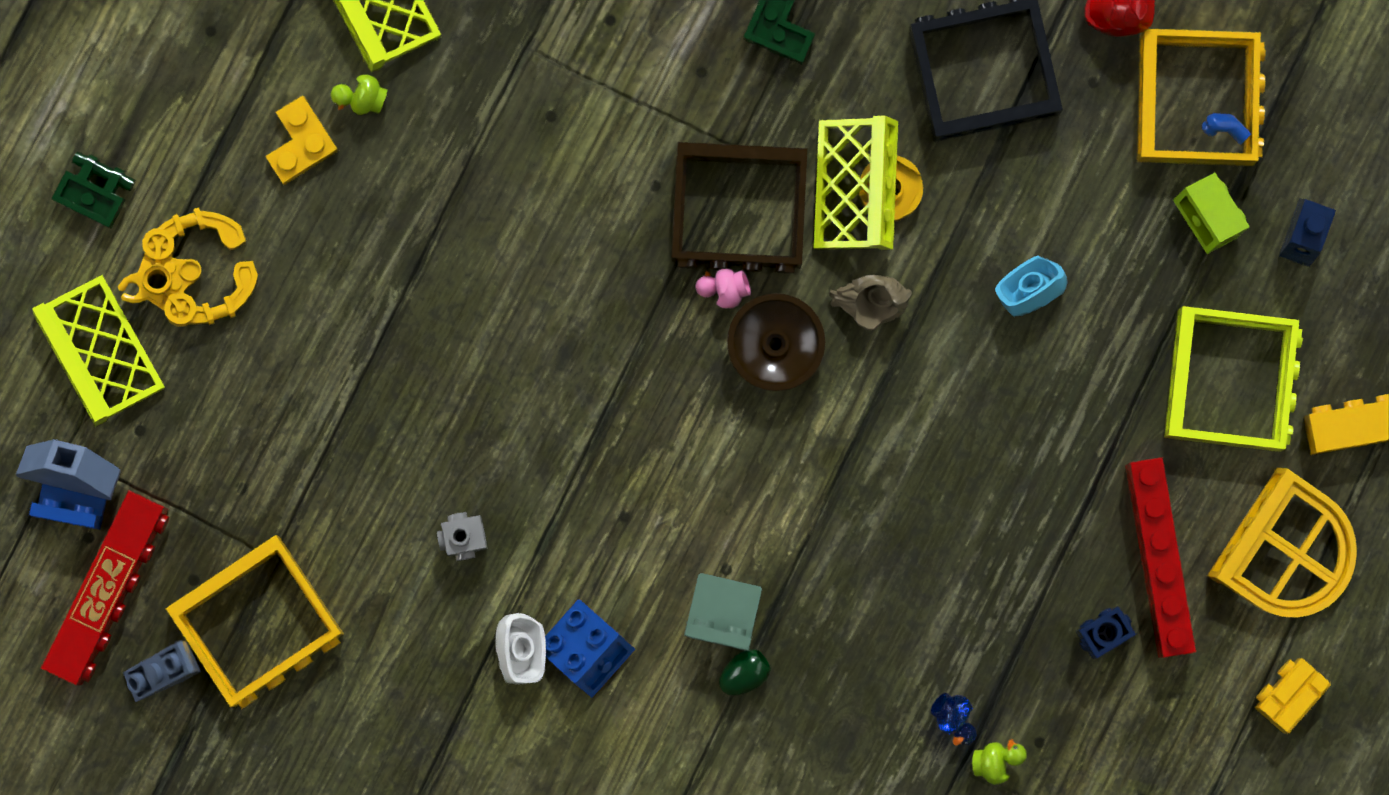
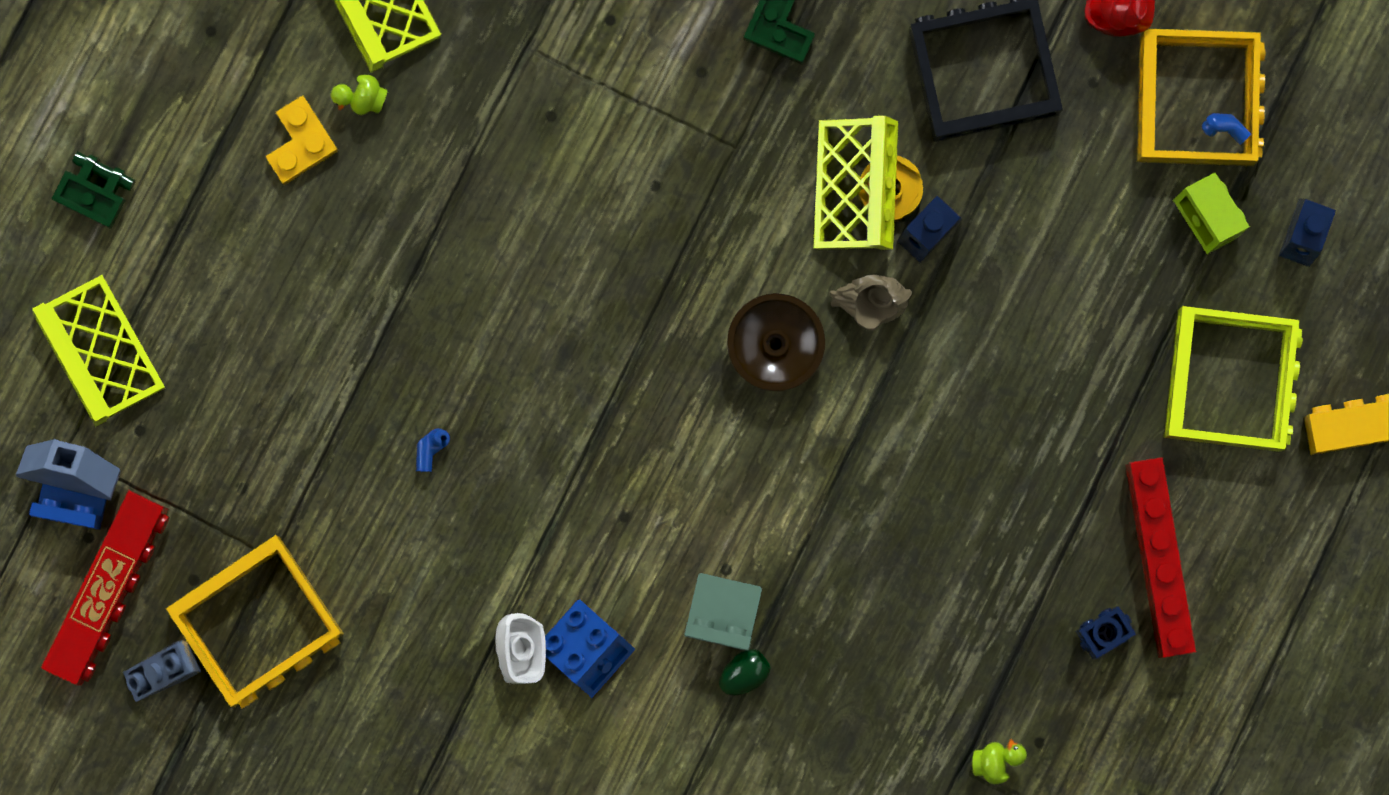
(181, 273): yellow piece -> none
(428, 446): none -> blue arm
(474, 540): light grey brick -> none
(728, 284): bright pink animal -> none
(749, 155): dark brown window -> none
(929, 229): none -> dark blue torso
(951, 717): clear blue animal -> none
(1031, 286): medium azure piece -> none
(1257, 528): yellow window -> none
(1291, 695): yellow brick -> none

